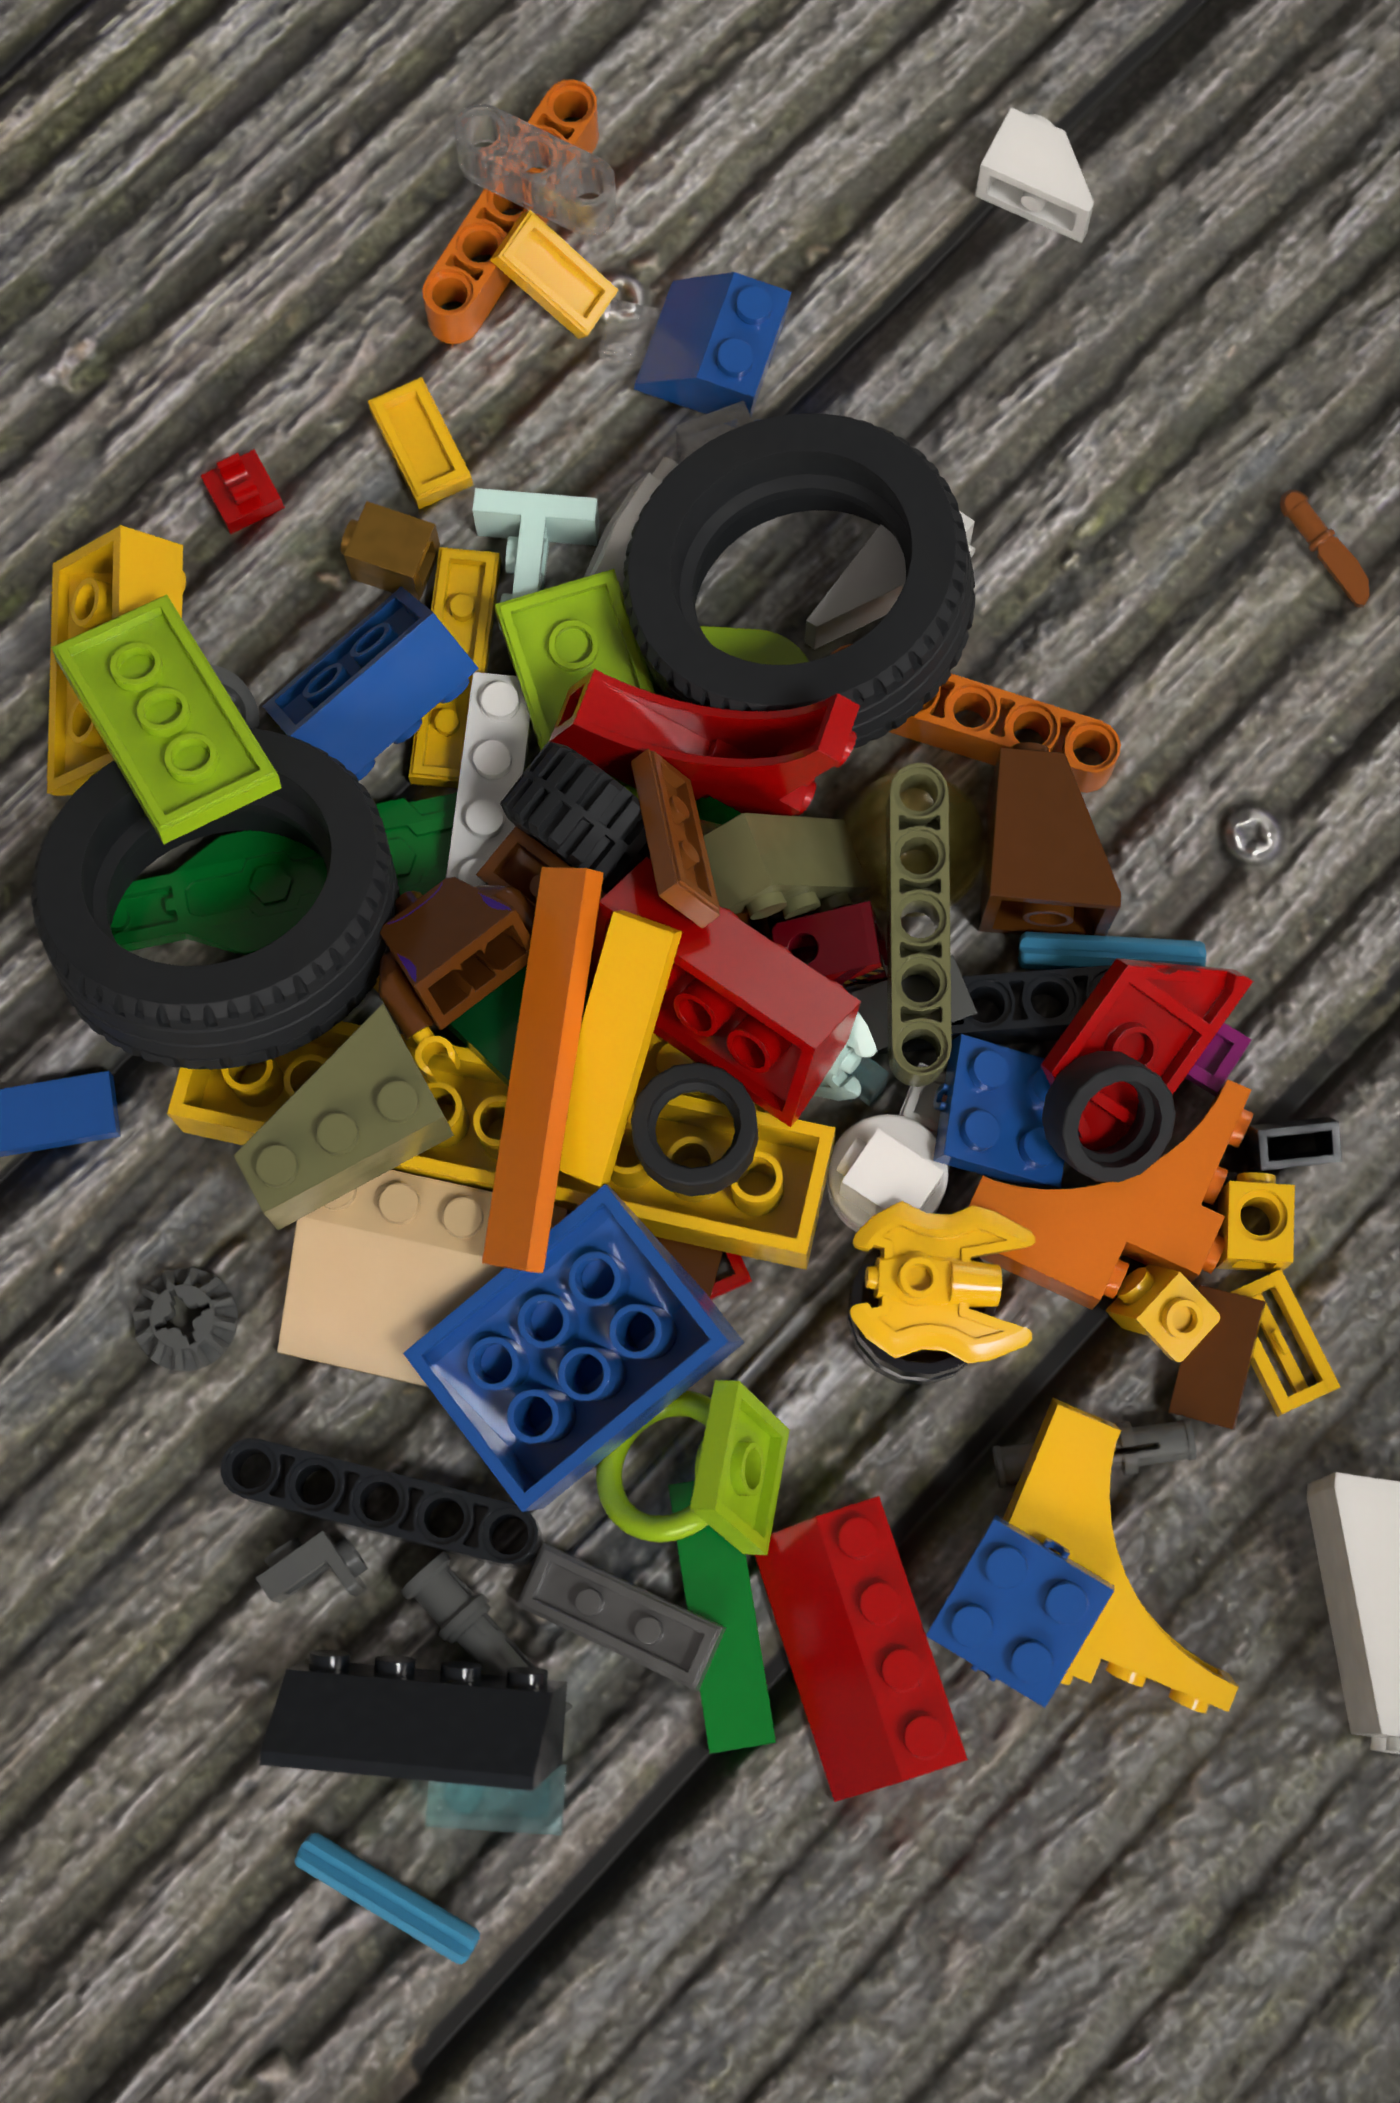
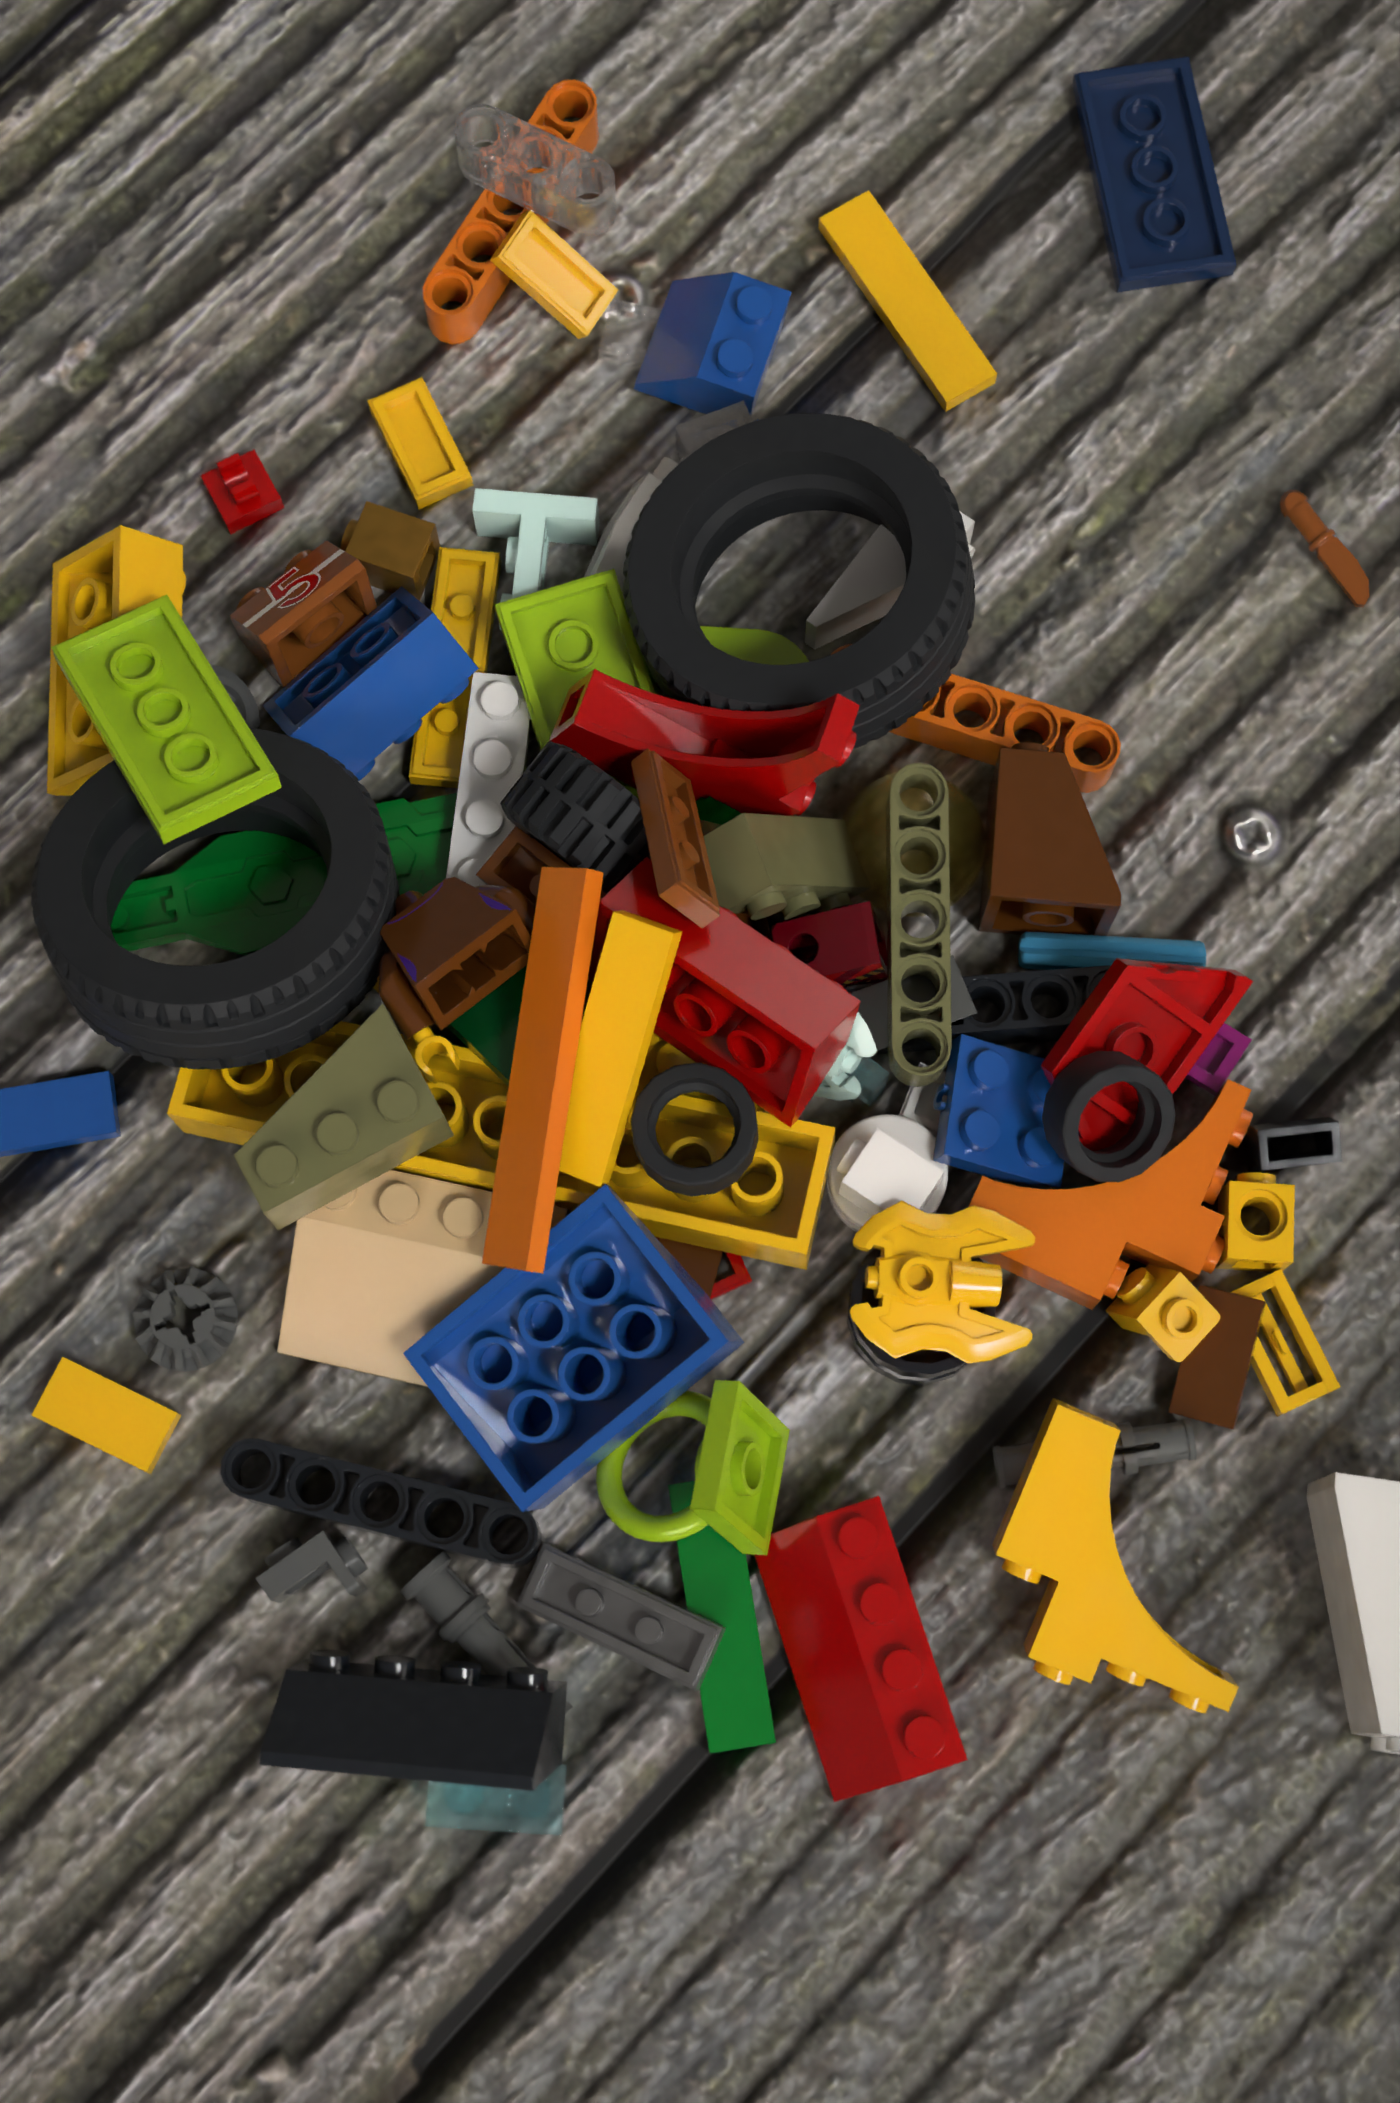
(106, 1415): none -> yellow tile
(304, 610): none -> dark orange slope
(387, 1898): dark azure axle -> none
(907, 301): none -> yellow tile
(1020, 1610): blue plate -> none
(1036, 175): white slope -> none
(1153, 174): none -> dark blue tile

